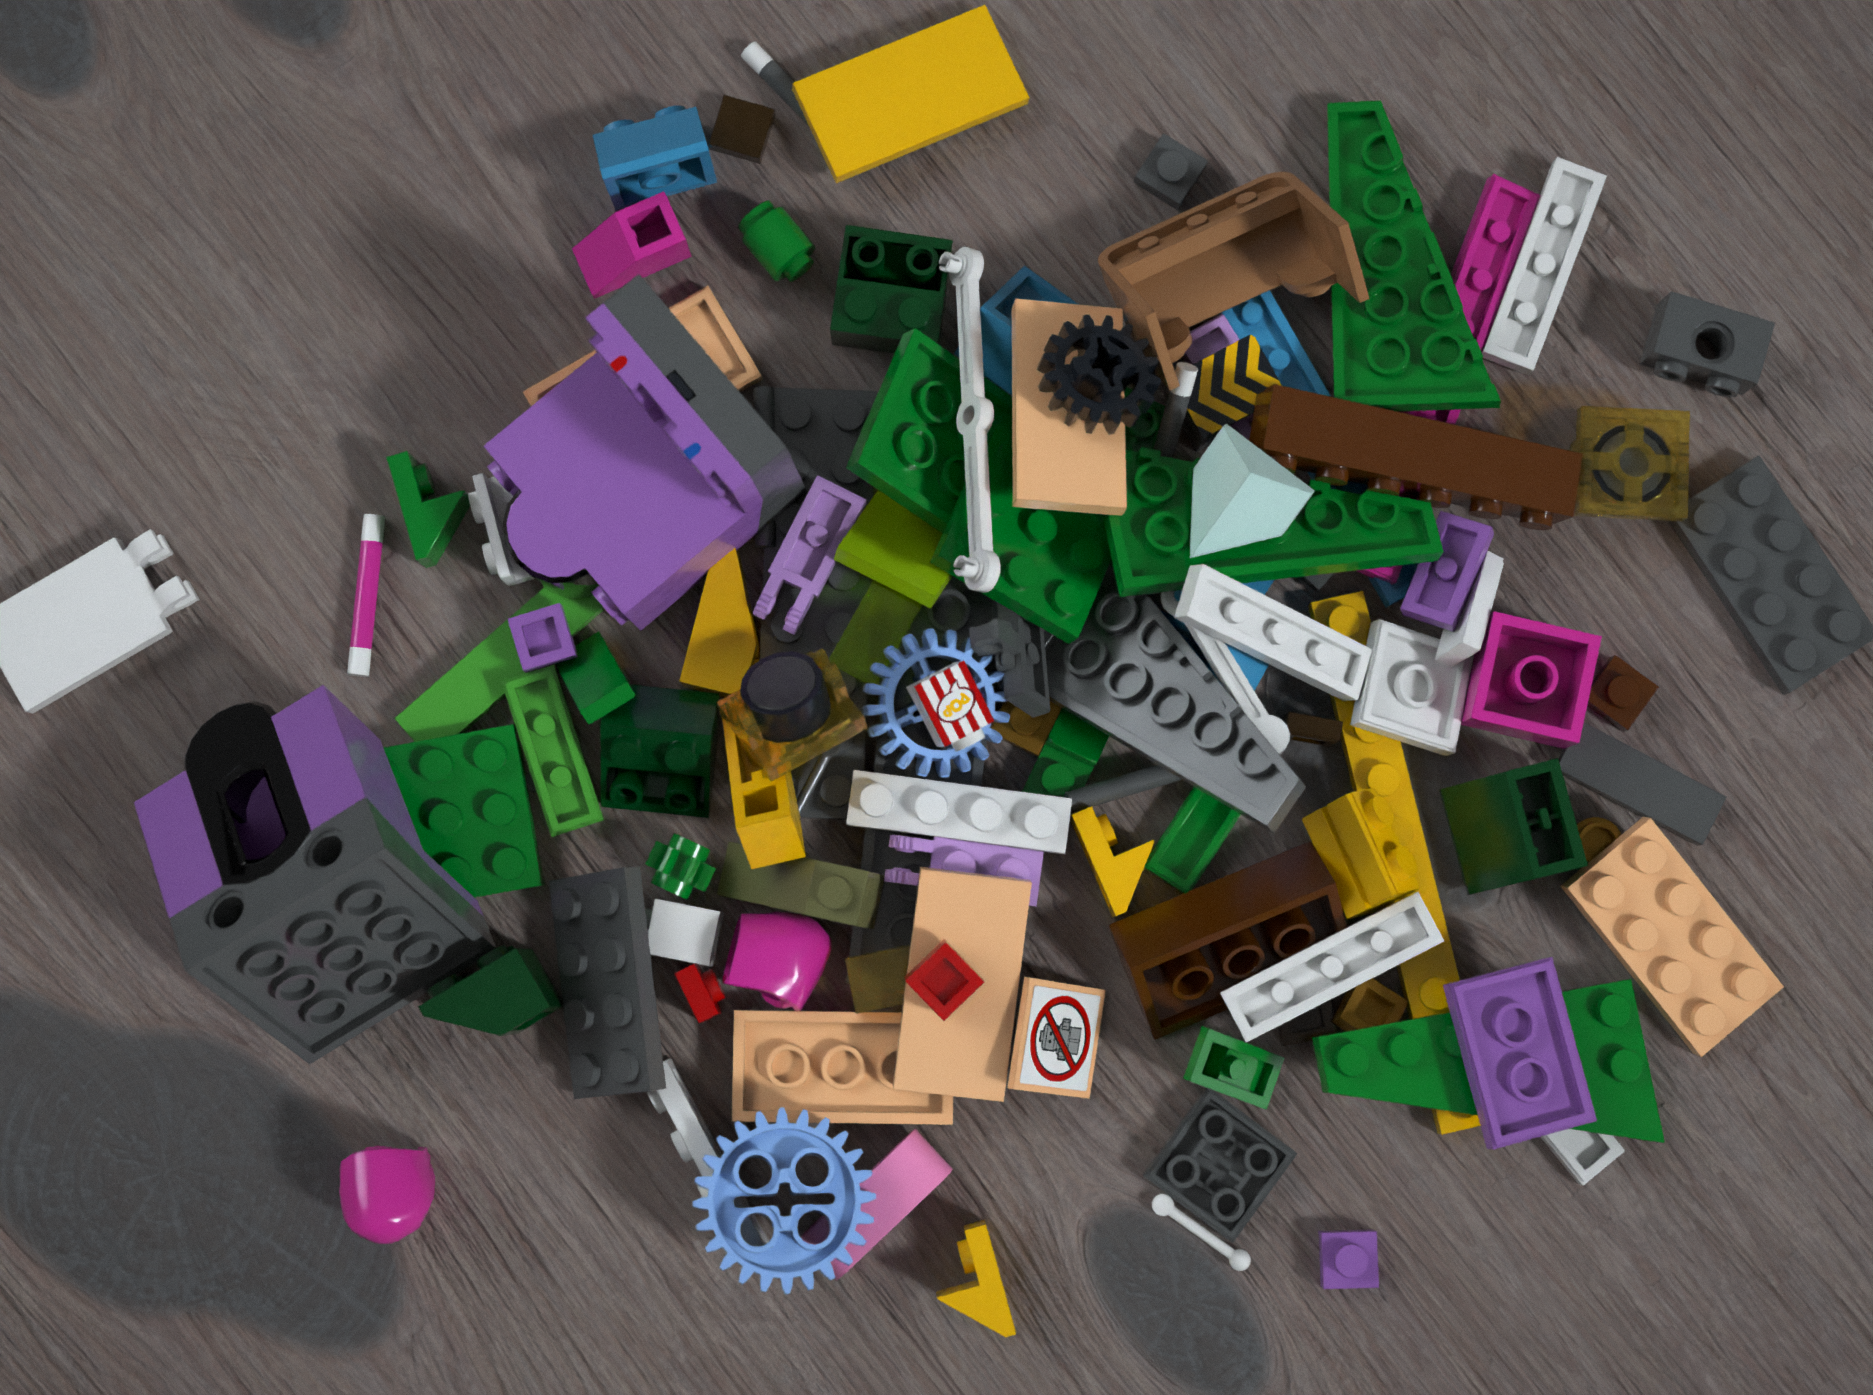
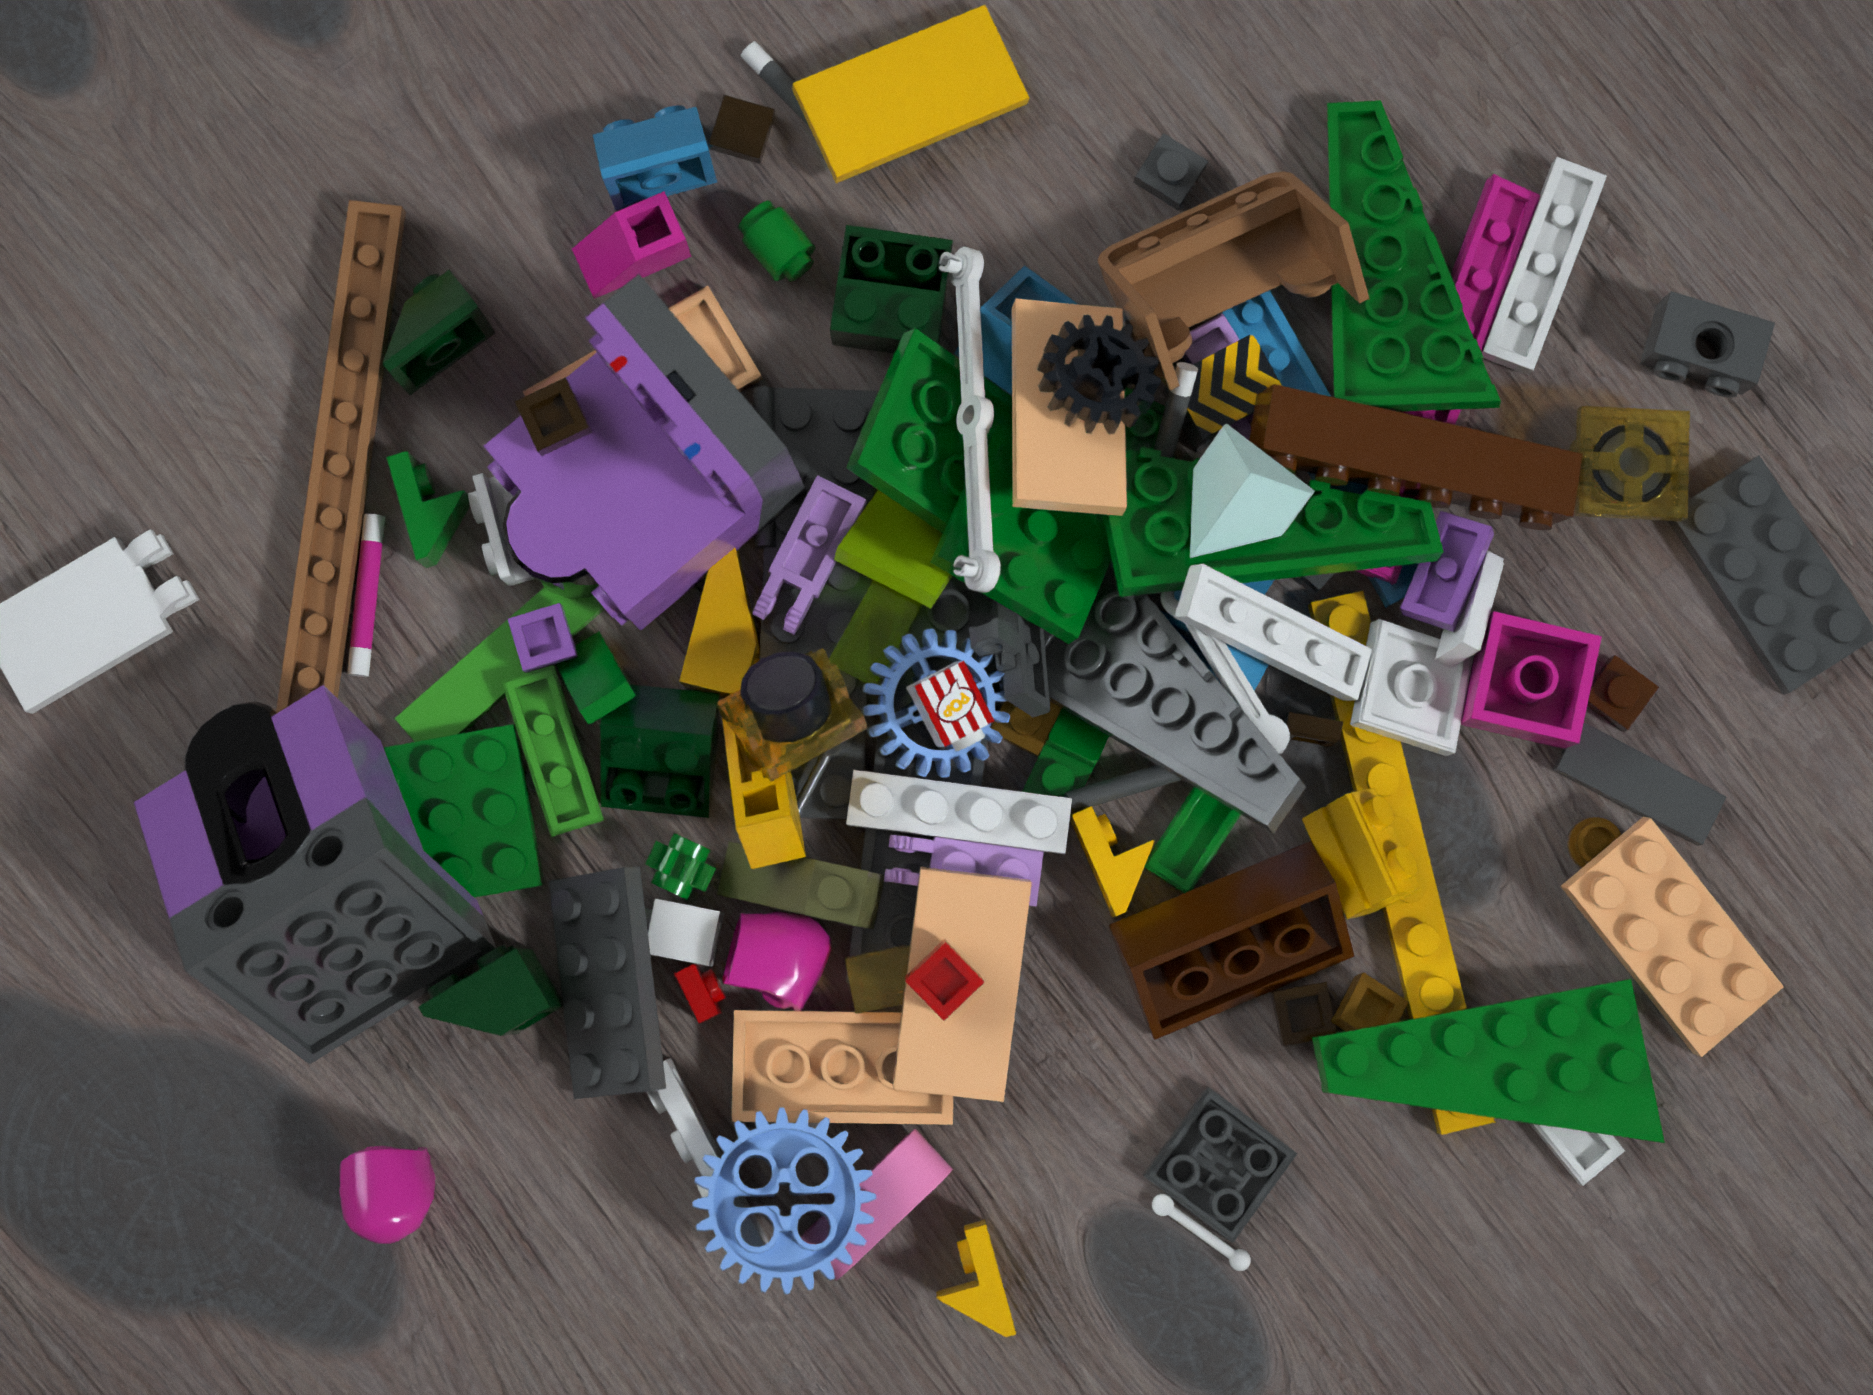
(342, 451): none -> medium nougat plate
(434, 331): none -> dark green slope
(553, 416): none -> dark brown plate
(1056, 1038): piece -> none
(1233, 1067): green slope -> none
(1331, 966): white plate -> none
(1348, 1259): medium lavender plate -> none
(1513, 827): dark green slope -> none
(1519, 1053): medium lavender tile -> none

